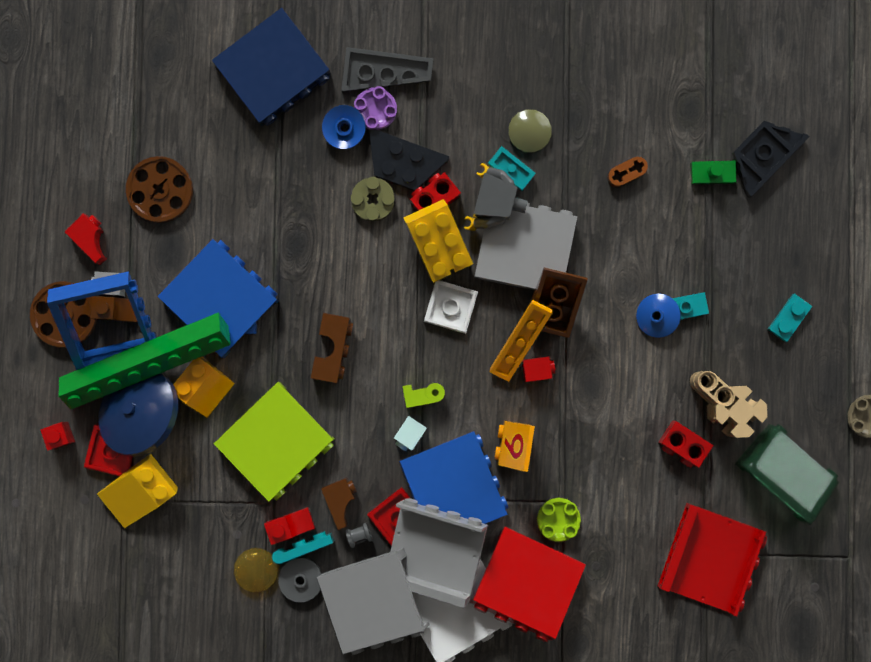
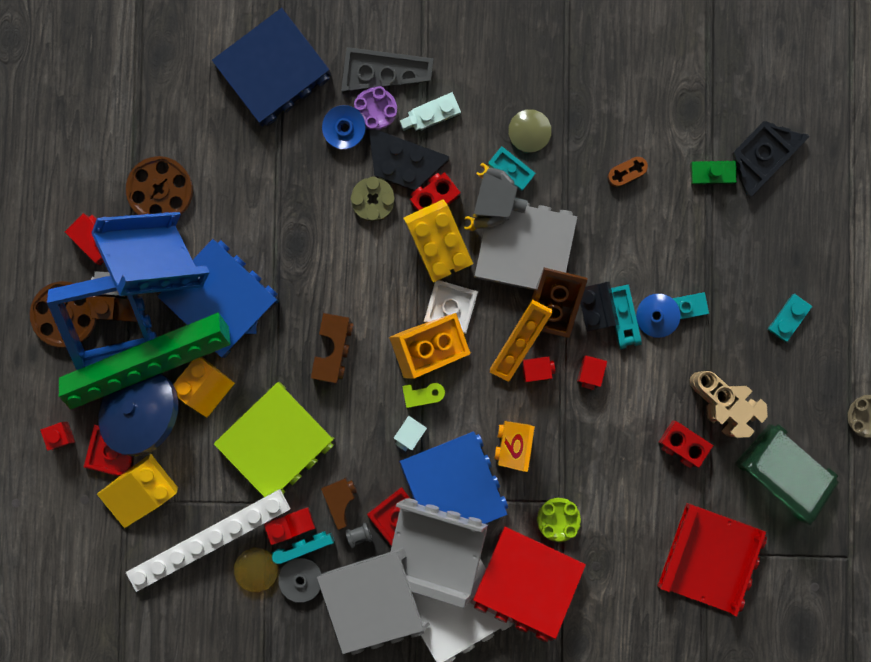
(146, 254): none -> blue panel
(208, 540): none -> white plate
(429, 346): none -> light orange slope
(431, 113): none -> light aqua hinge
(591, 372): none -> red brick
(598, 307): none -> black plate
(626, 317): none -> teal plate

